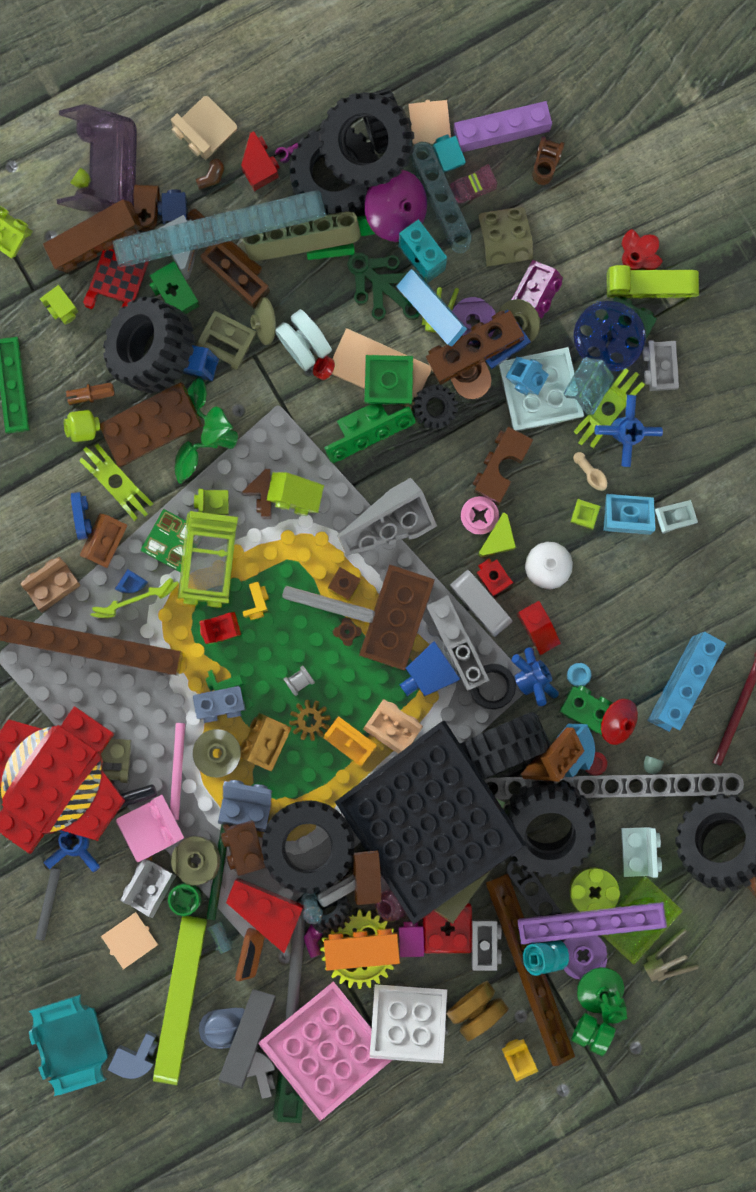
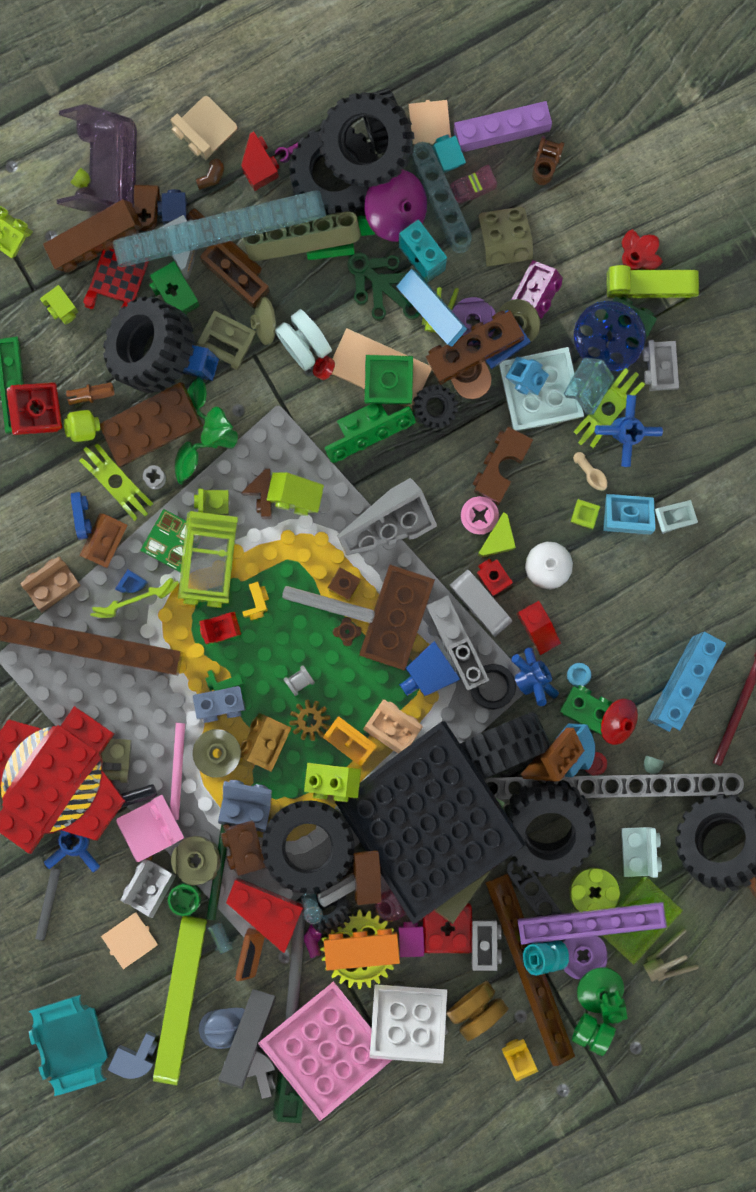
(45, 398): none -> red brick
(159, 483): none -> light grey bush
(332, 780): none -> lime brick

